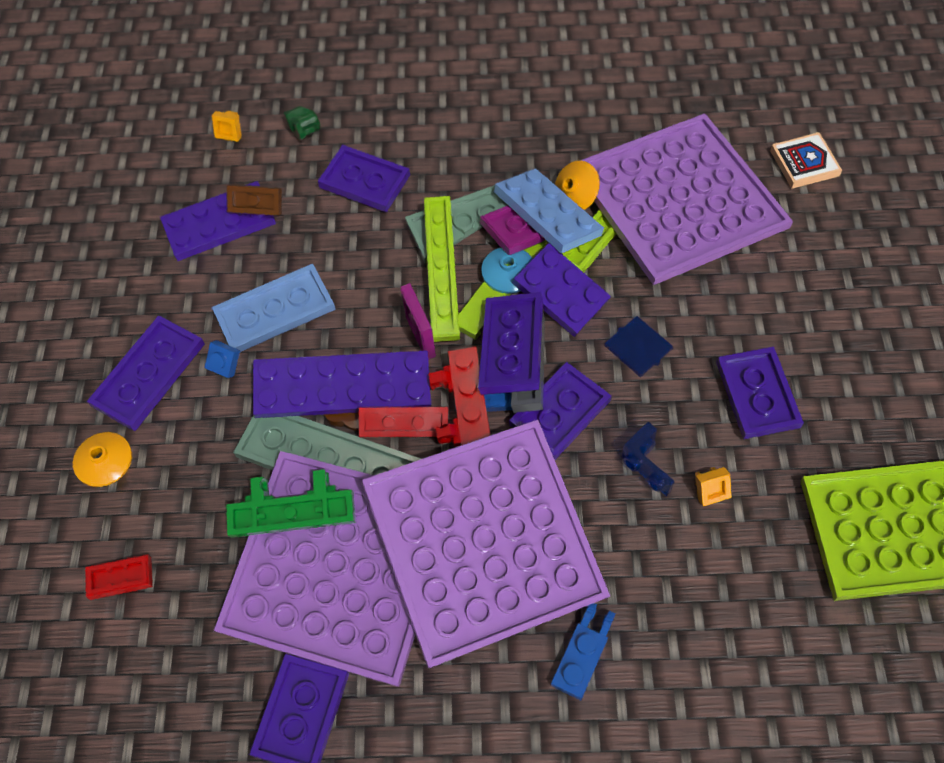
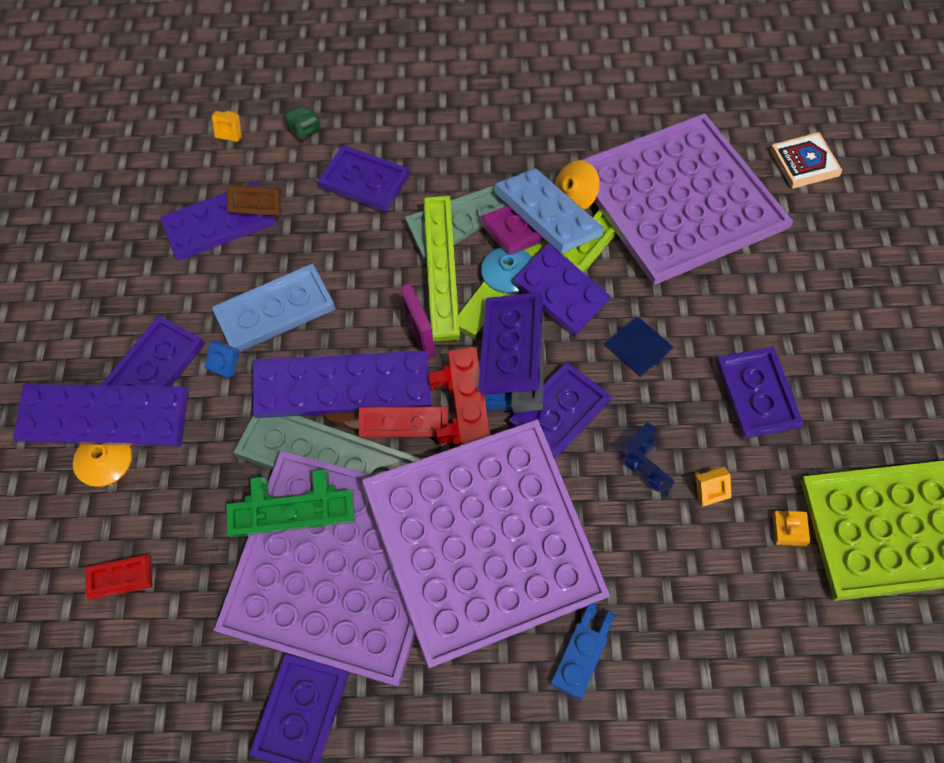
(102, 415): none -> dark purple plate
(791, 528): none -> light orange tile

